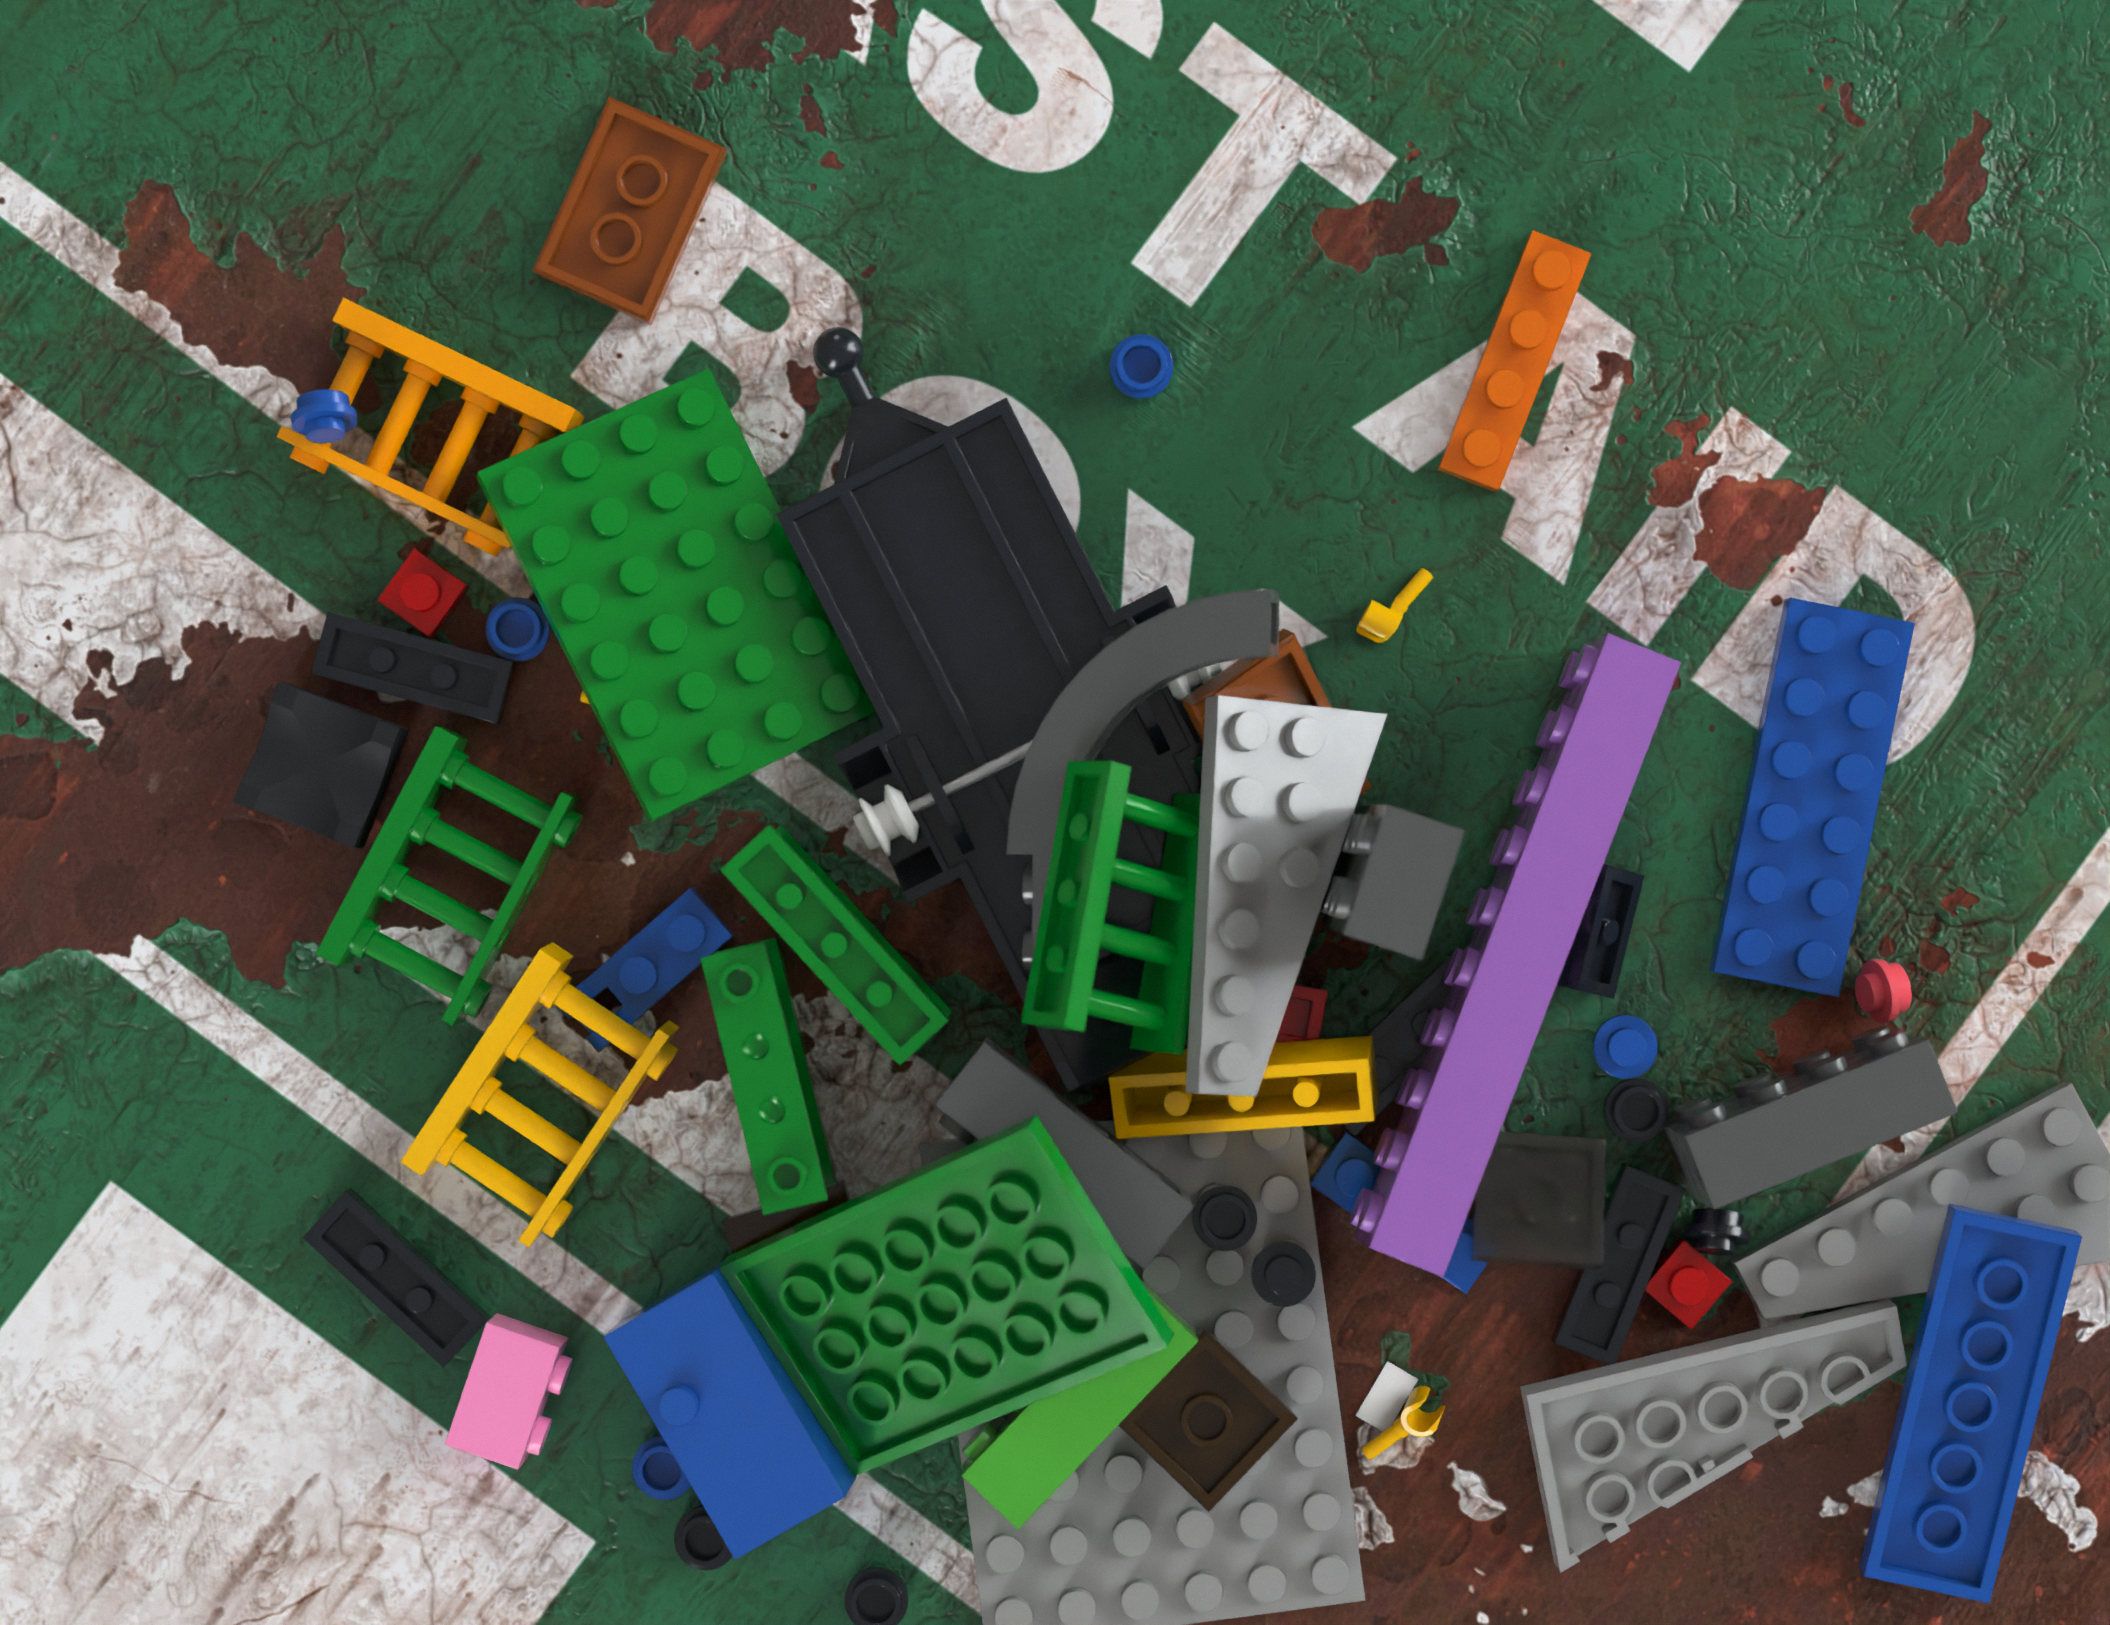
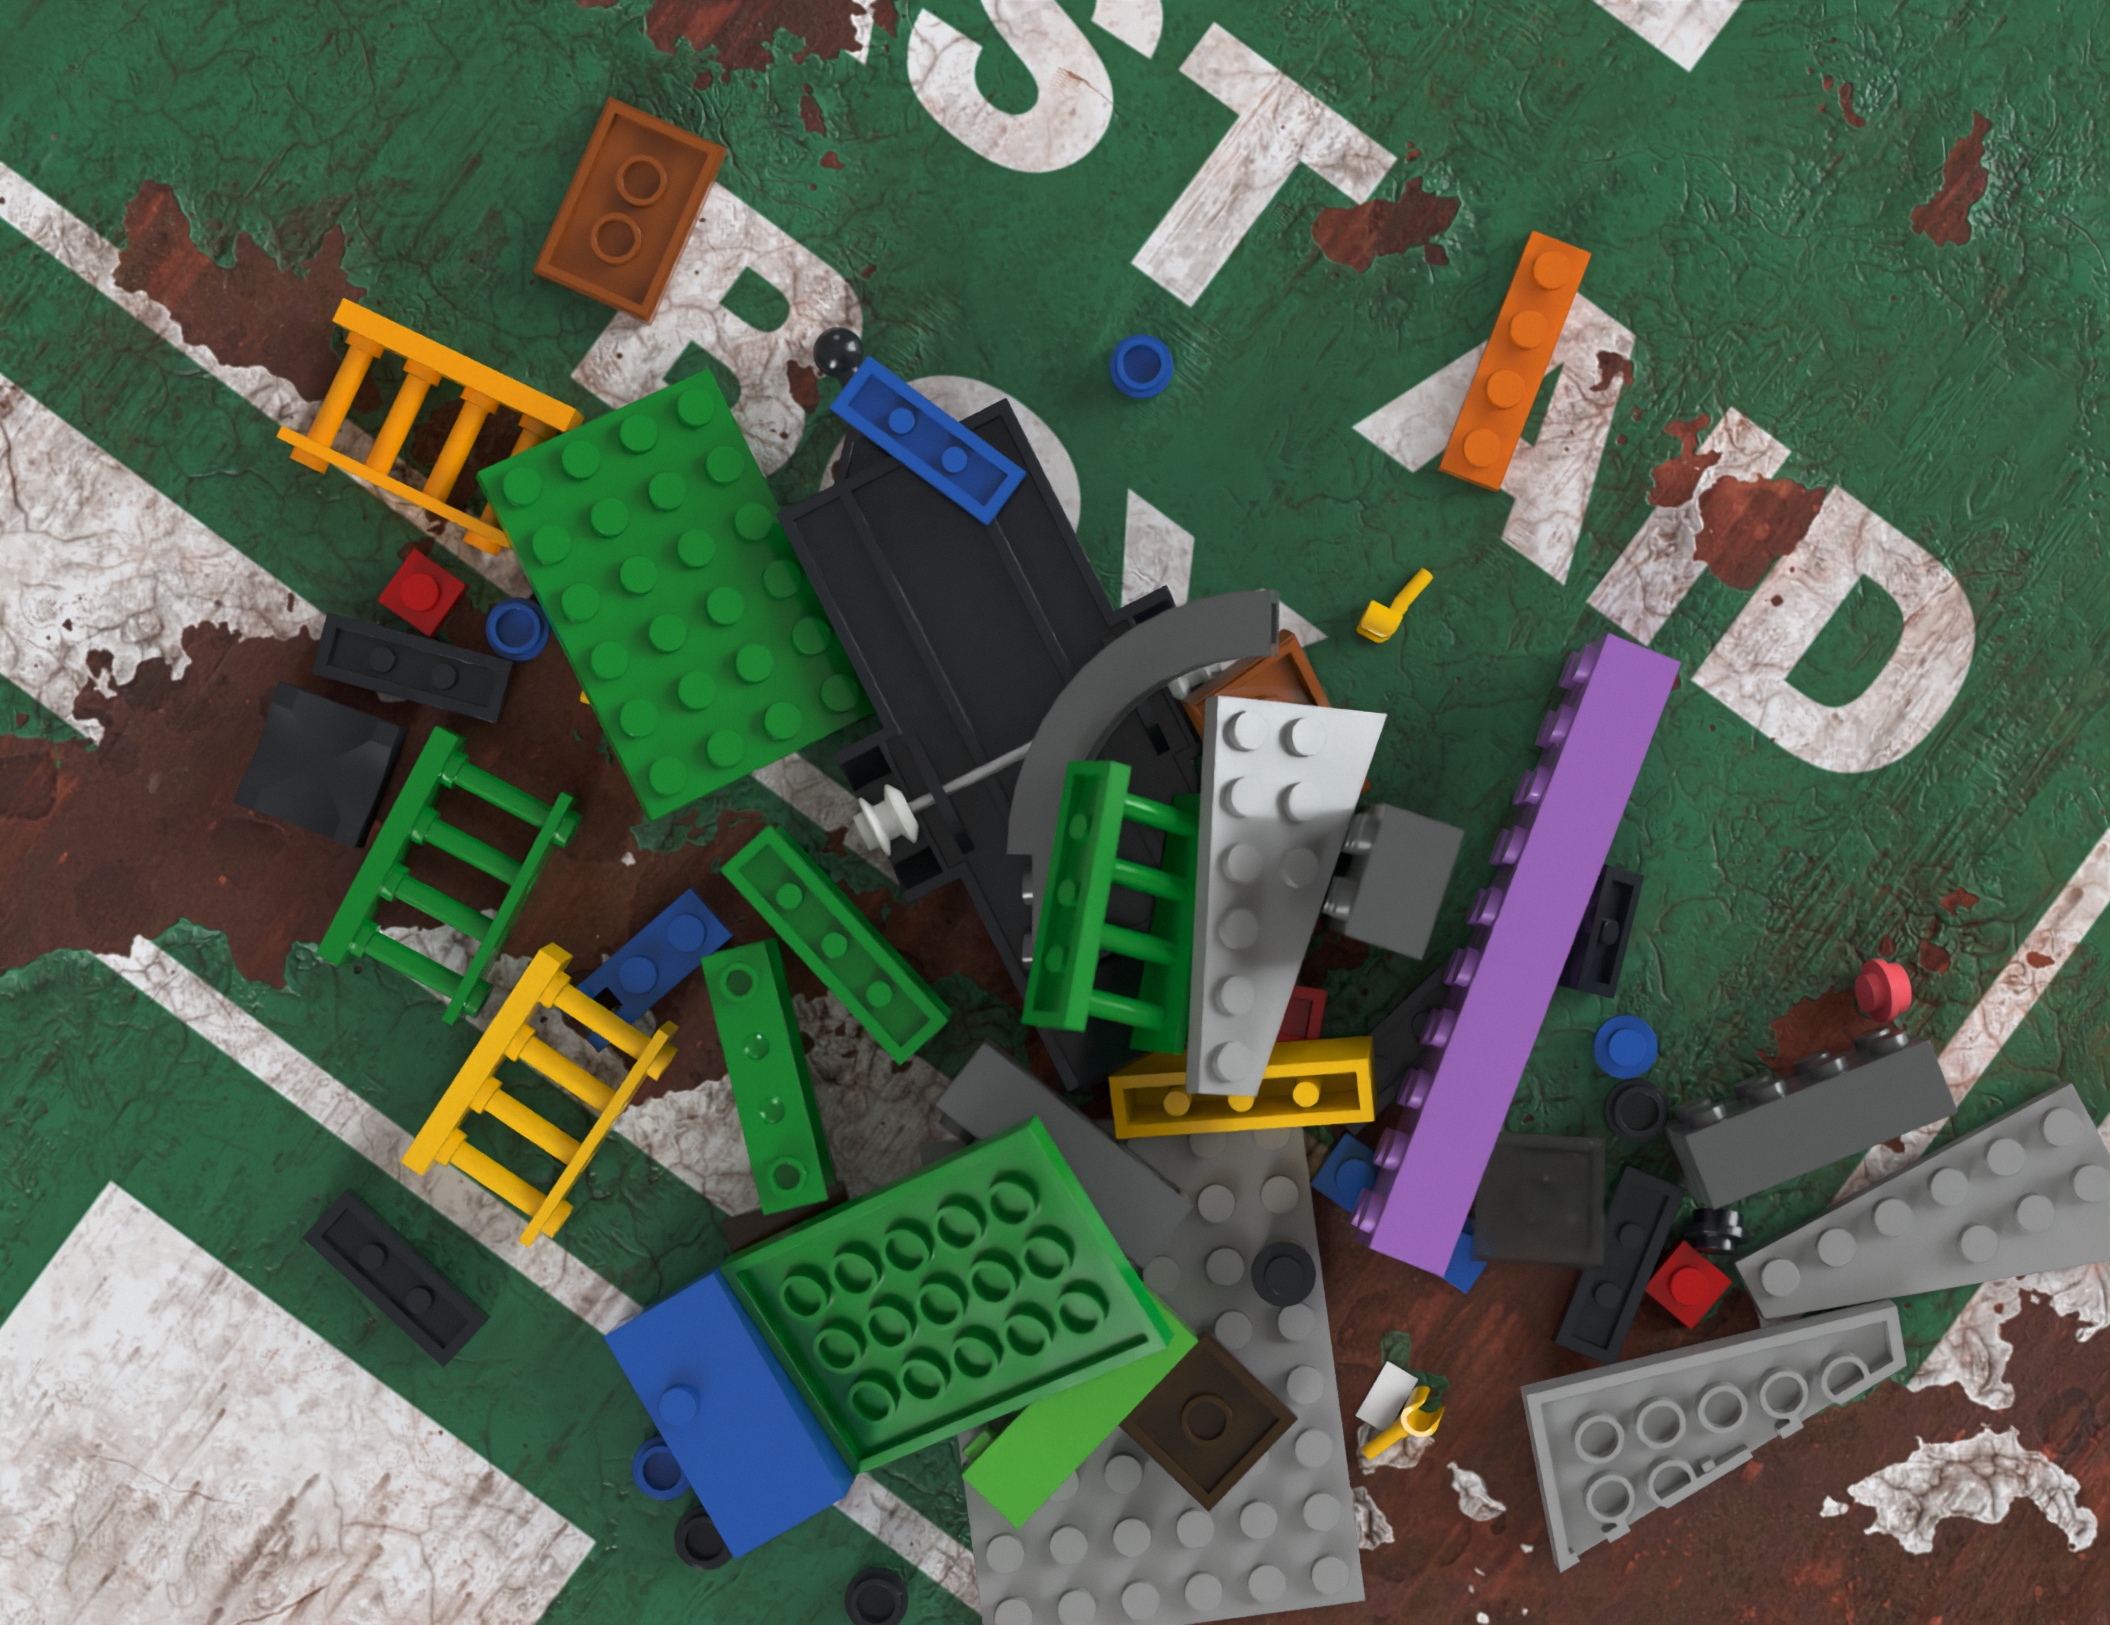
(324, 416): blue plate -> none
(508, 1392): bright pink brick -> none
(928, 440): none -> blue plate
(1224, 1218): black plate -> none
(1811, 796): blue plate -> none
(1969, 1402): blue plate -> none

